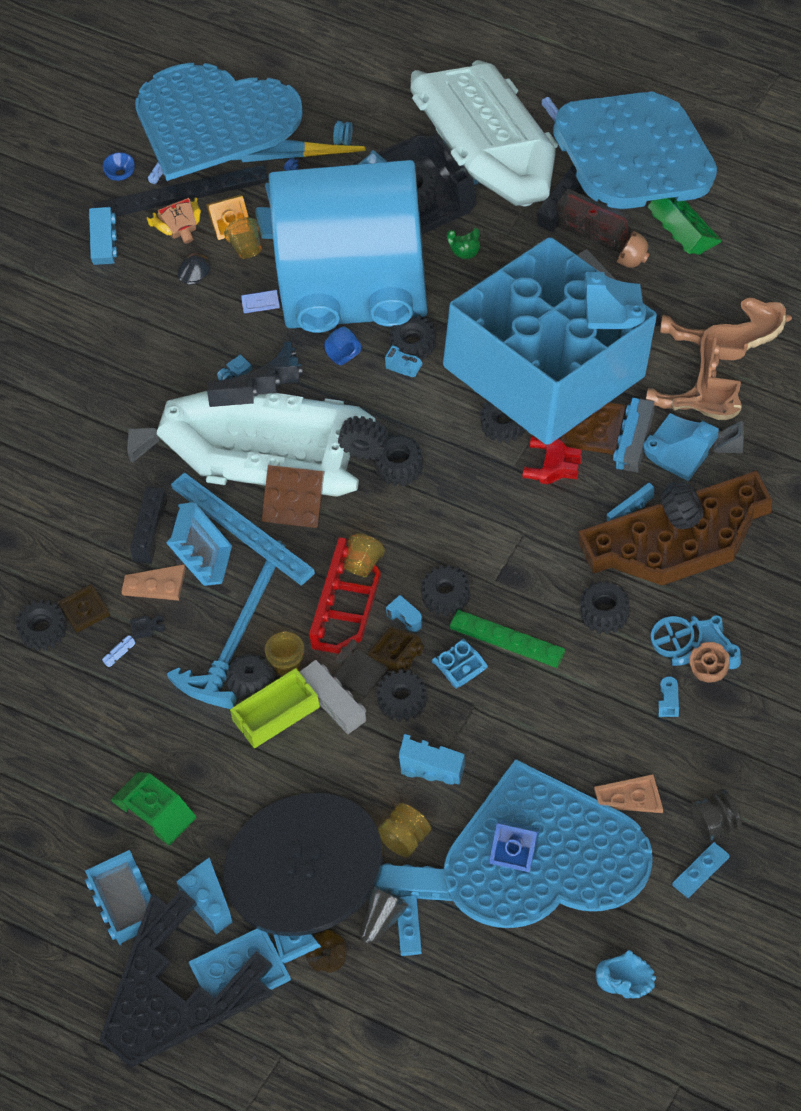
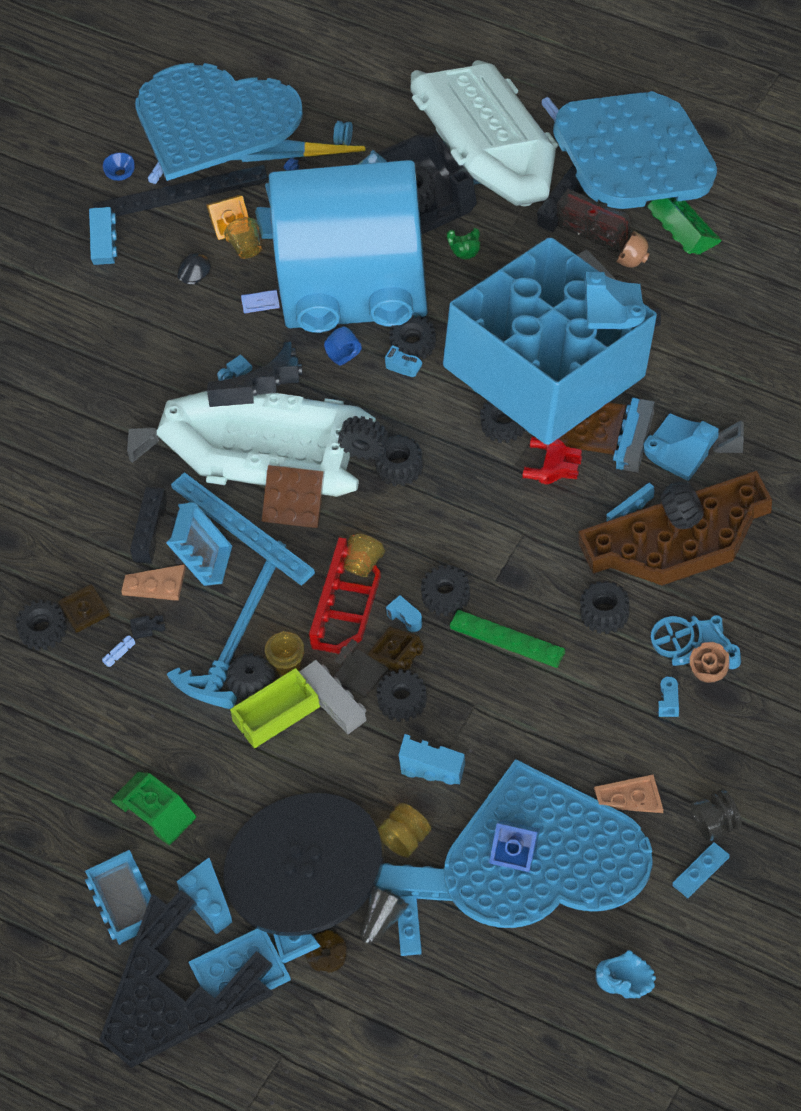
(177, 219): nougat torso -> none
(460, 663): dark azure slope -> none
(724, 342): nougat animal -> none

